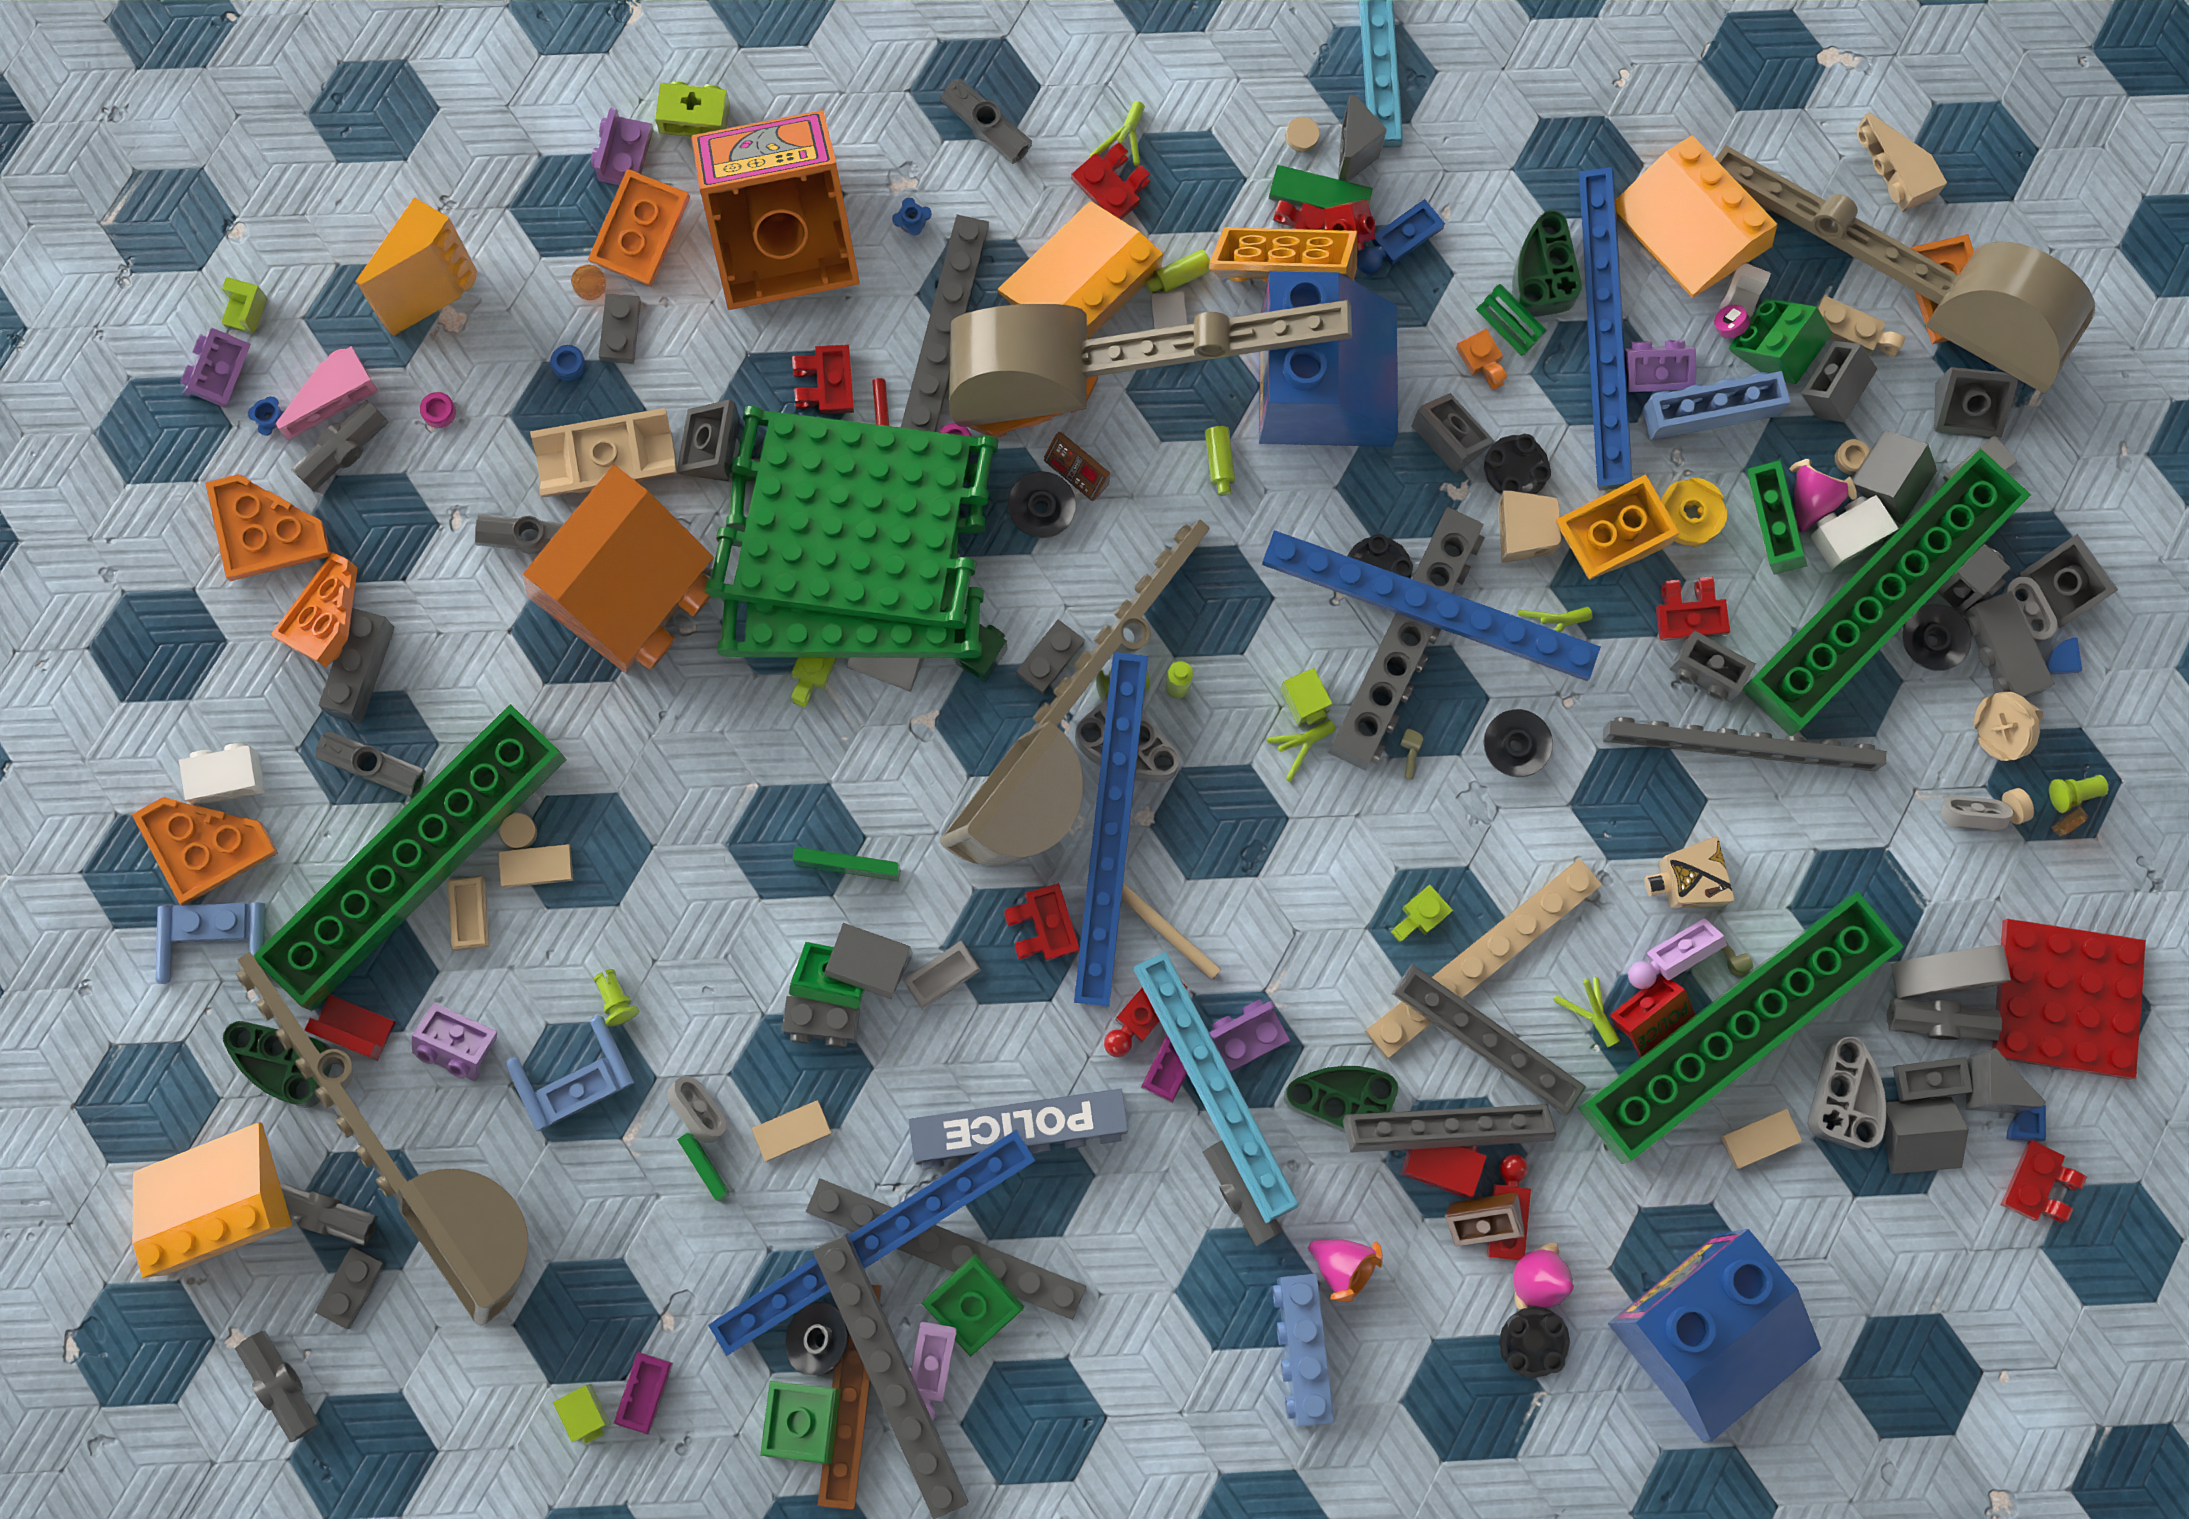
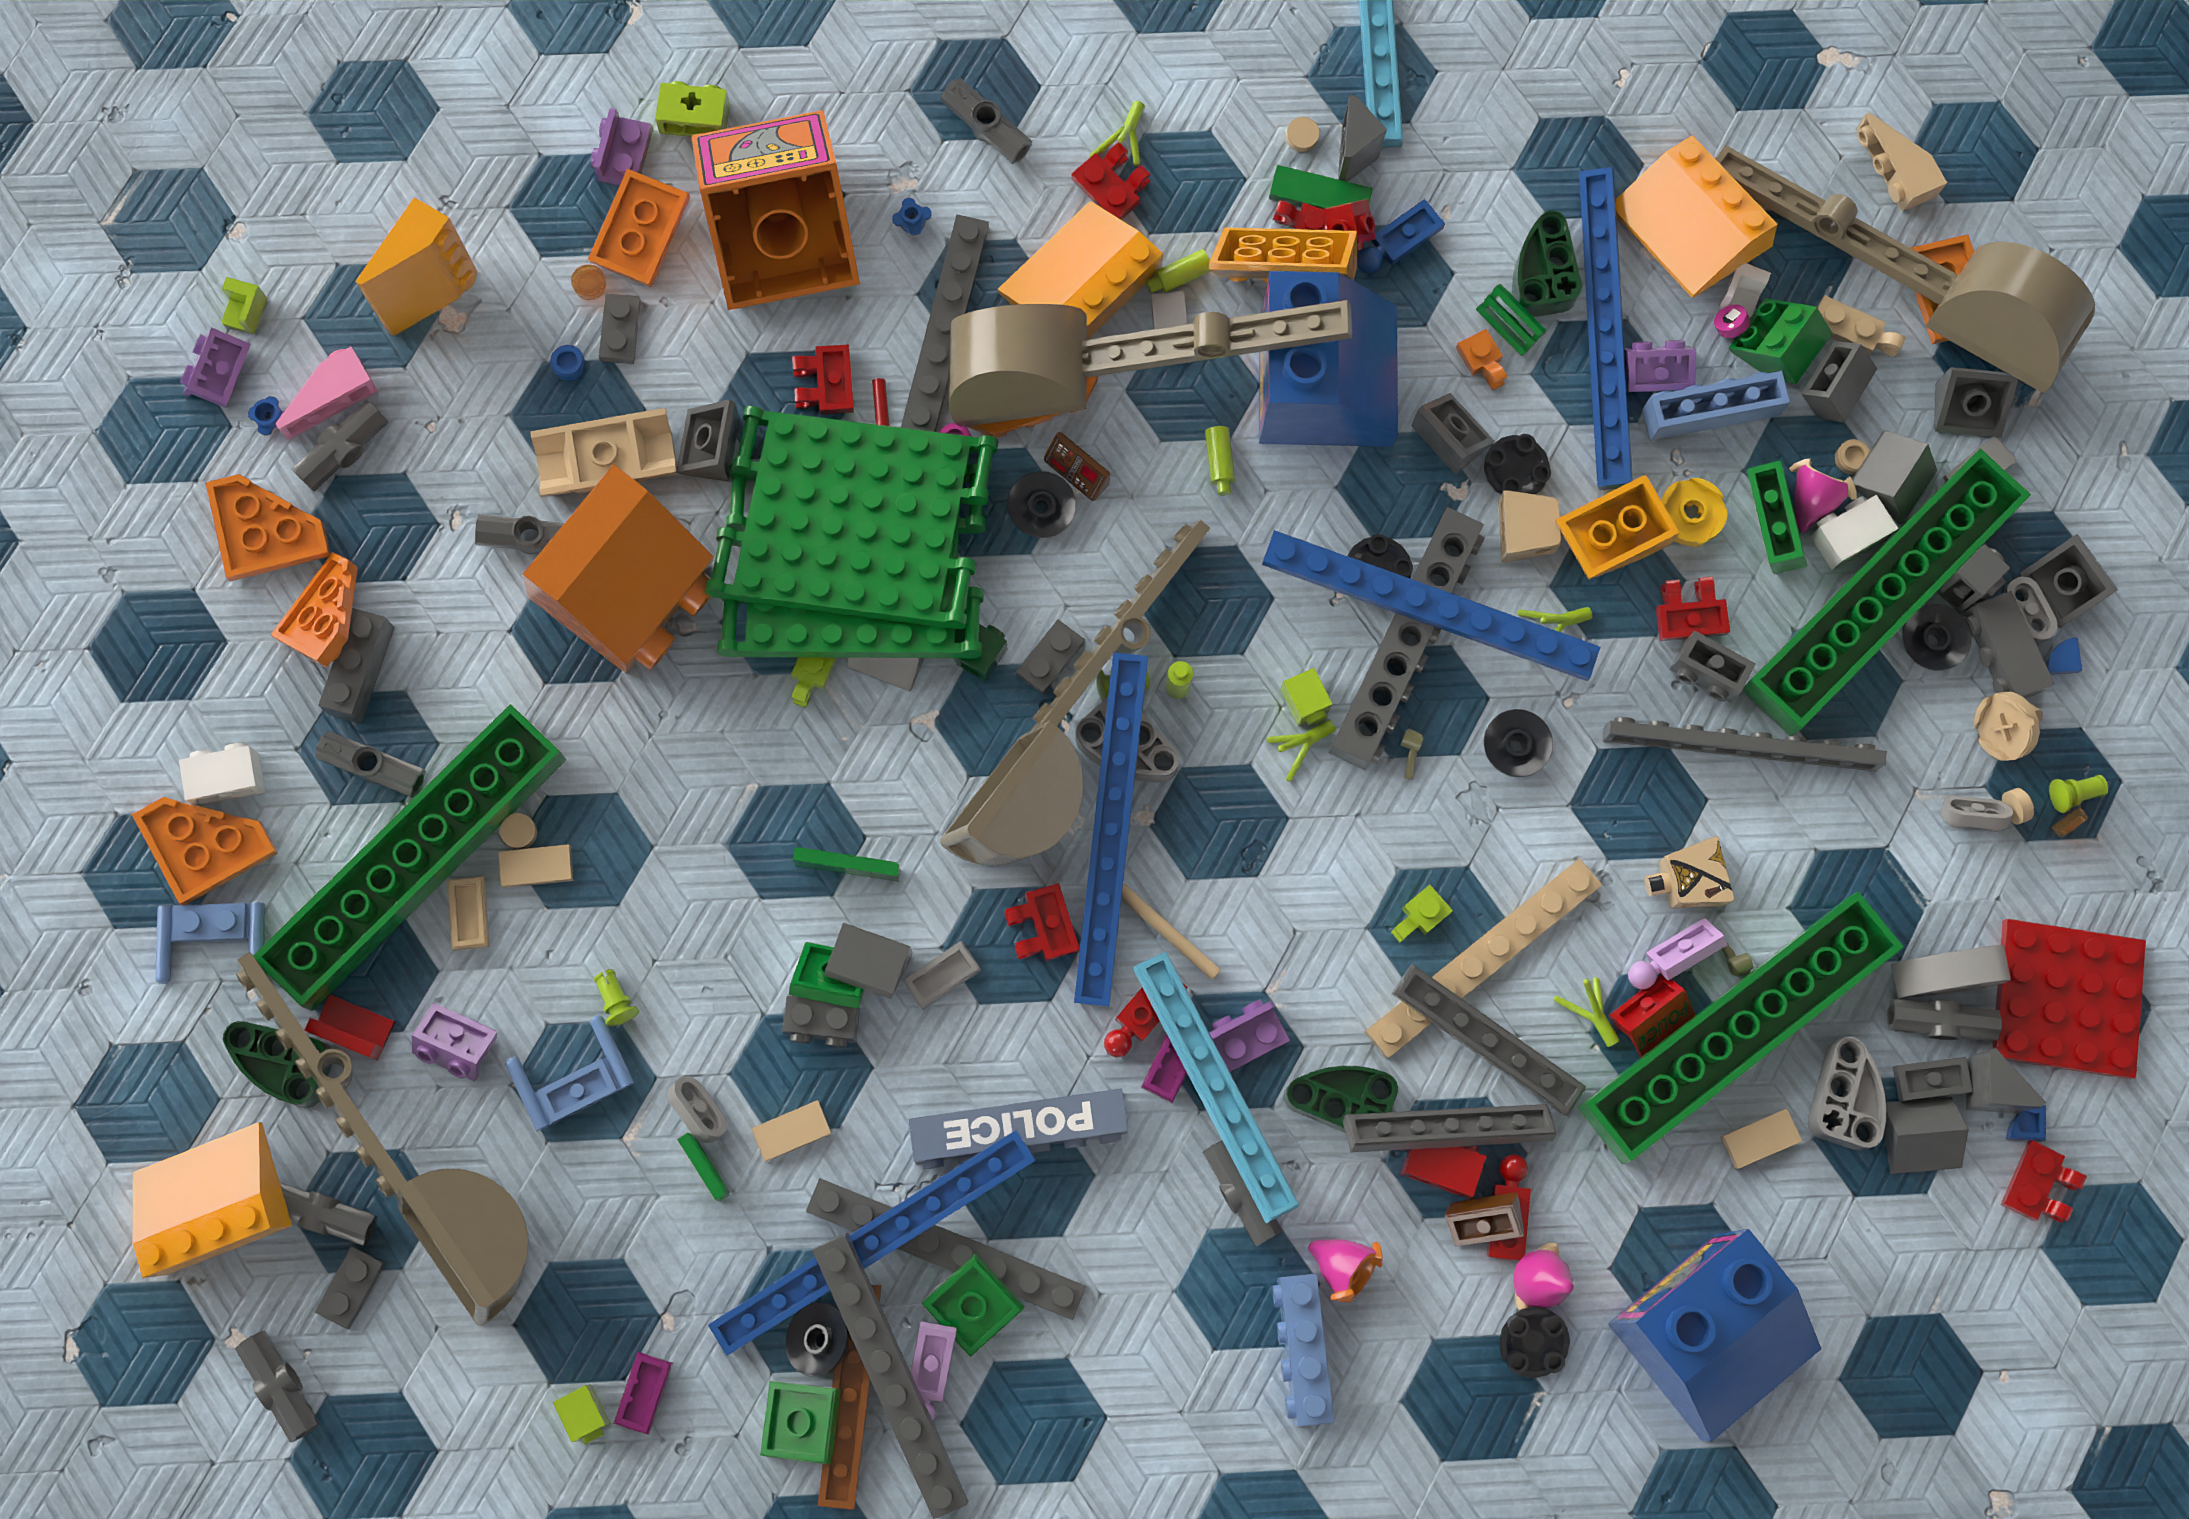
(437, 410): dark pink tile -> none

